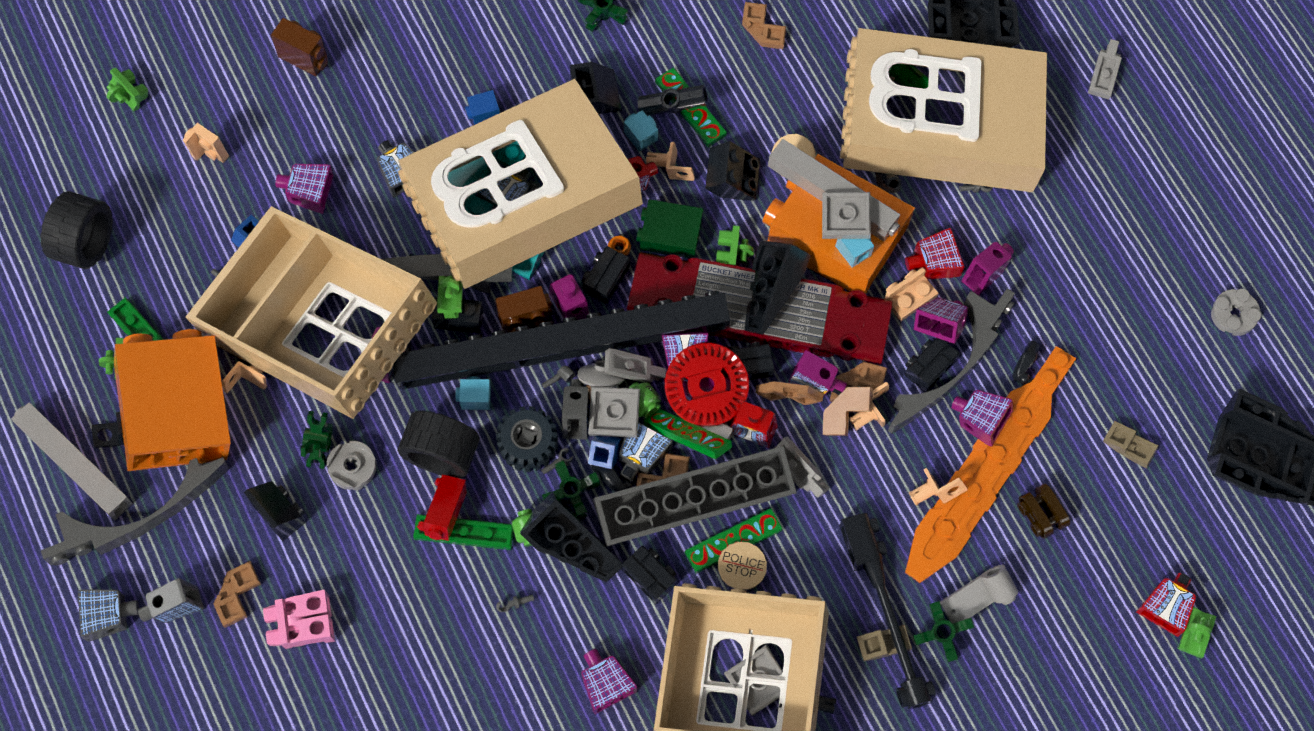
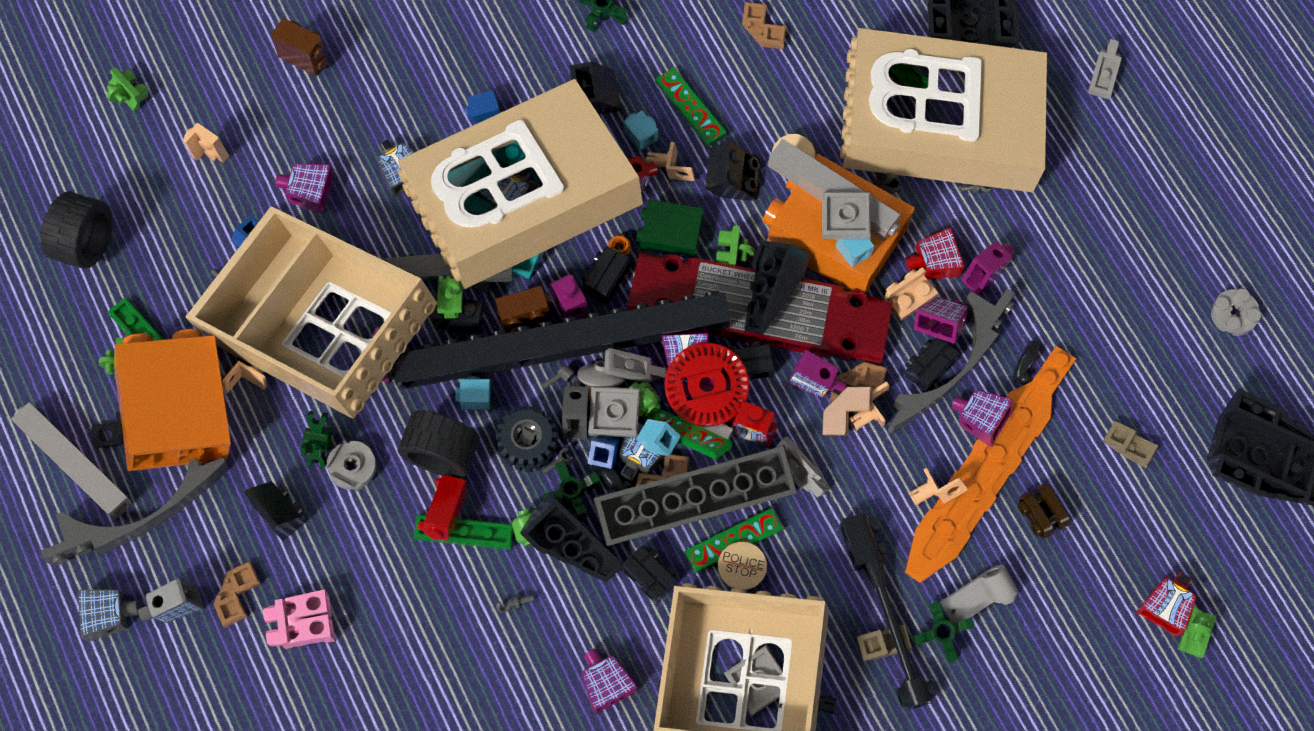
(658, 437): none -> medium azure brick
(686, 99): black piece -> none
(779, 390): medium nougat tile -> none

